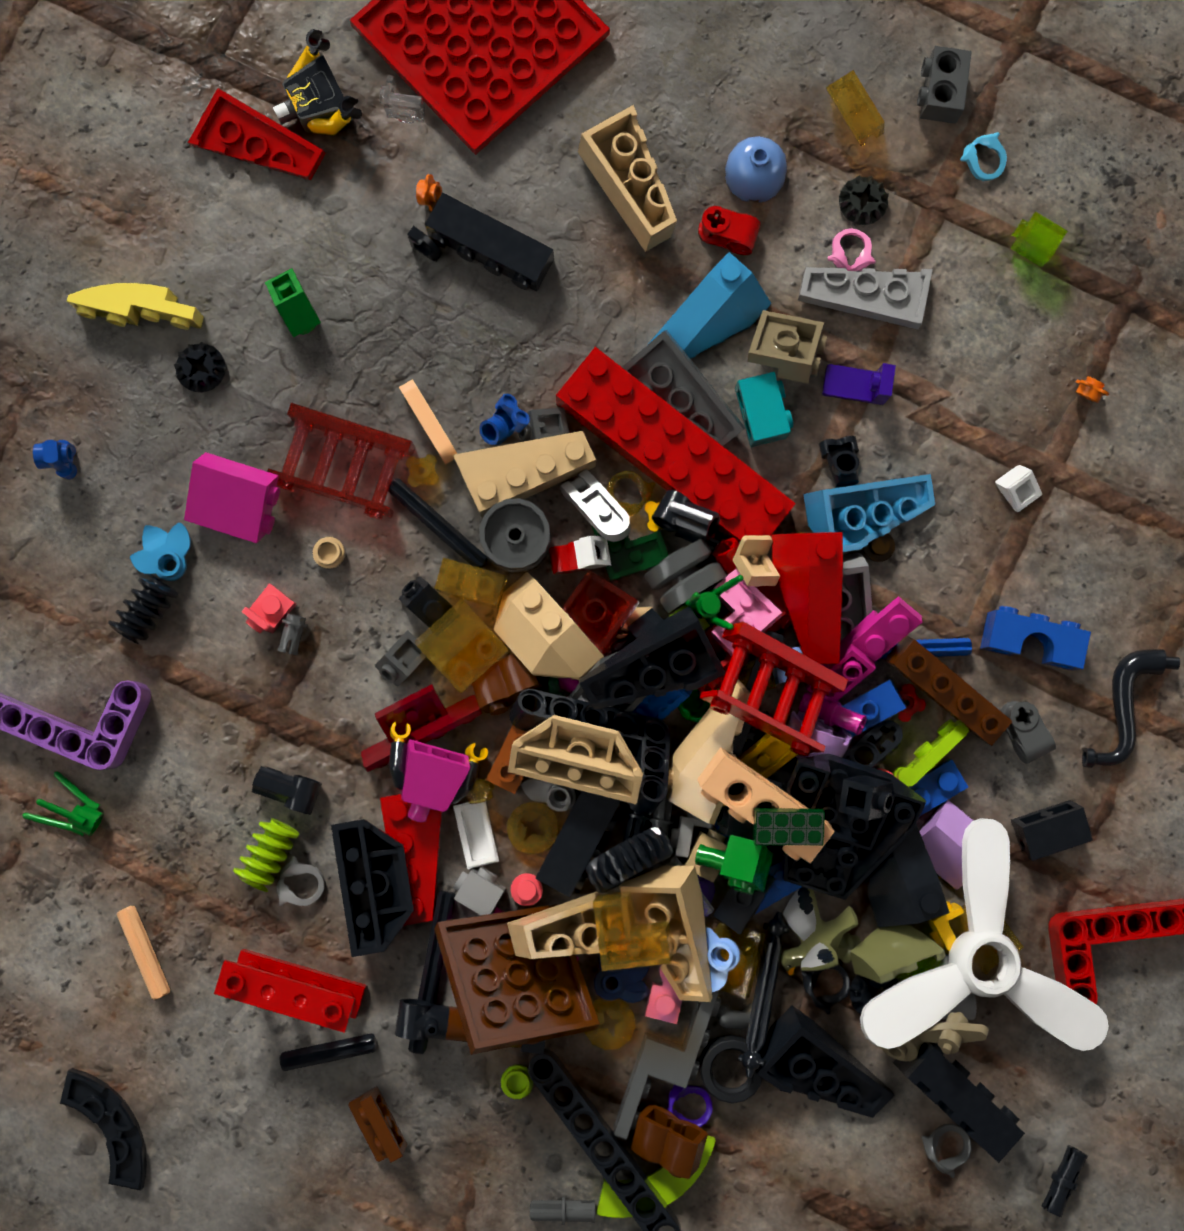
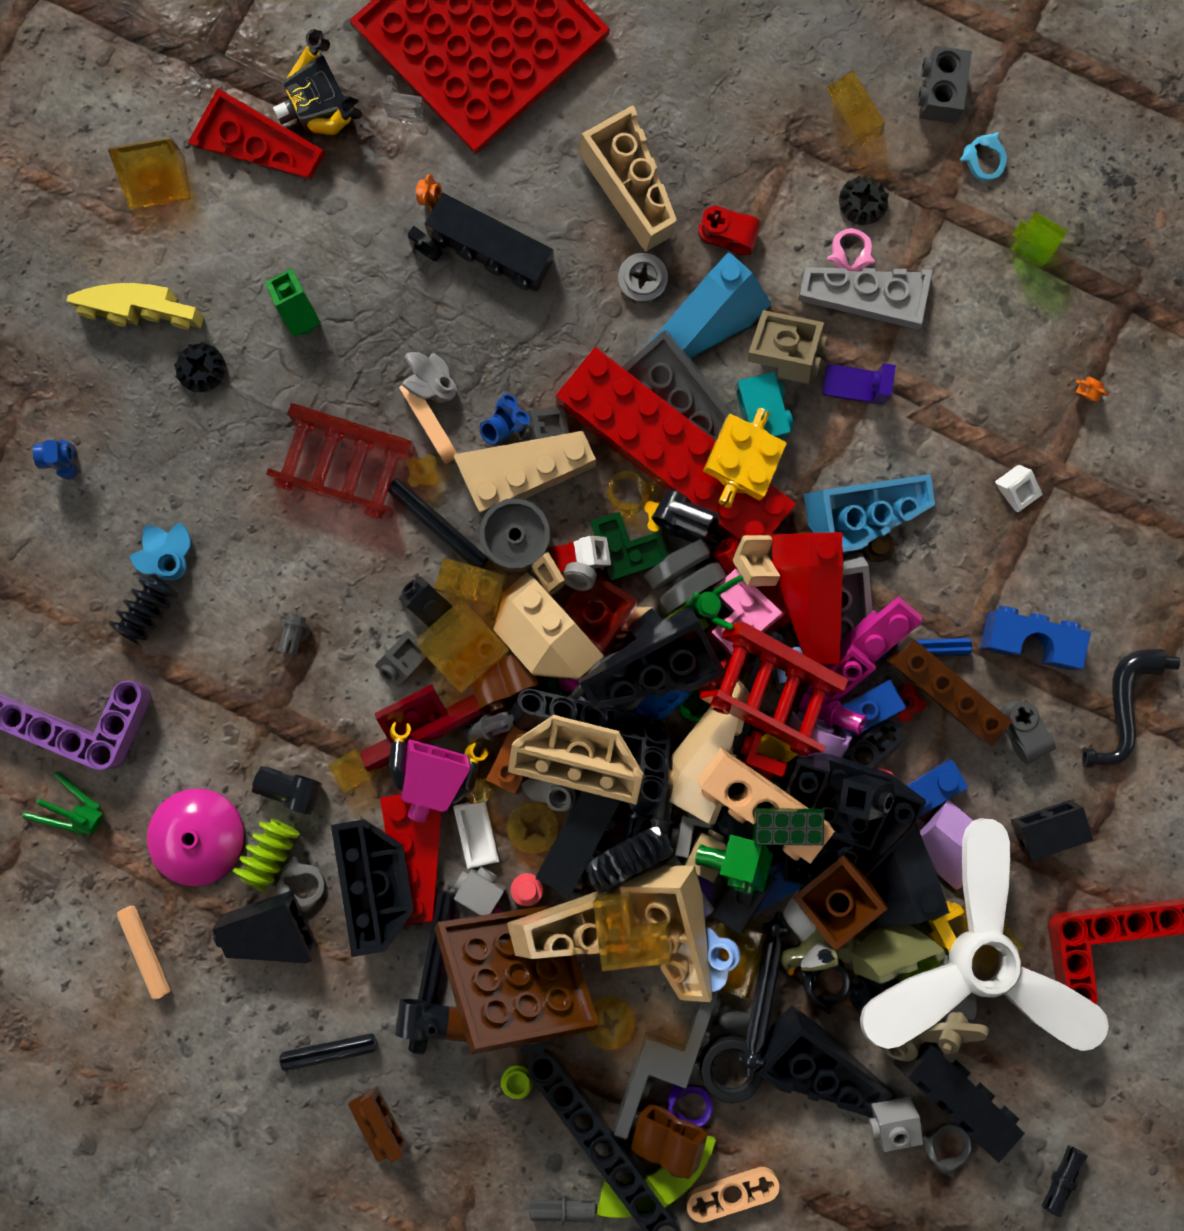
(117, 1122): black tile -> none
(151, 172): none -> clear yellow slope
(216, 831): none -> dark pink dish
(231, 497): dark pink brick -> none
(266, 931): none -> black slope
(268, 610): coral bracket -> none
(291, 990): red fence -> none
(329, 552): tan plate -> none
(350, 770): none -> clear yellow plate
(430, 378): none -> light grey plate
(489, 727): none -> dark grey axle
(548, 574): none -> tan slope
(579, 576): none -> light grey tile
(597, 506): plate -> none
(628, 984): dark blue plate -> none
(633, 267): none -> light grey gear
(663, 1002): bright pink plate -> none
(705, 1191): none -> light nougat beam
(744, 457): none -> yellow plate
(756, 169): medium blue cylinder -> none
(763, 764): none -> red bracket
(840, 902): none -> reddish brown slope
(841, 455): black plate -> none
(896, 1124): none -> light grey brick
(931, 753): lime plate -> none

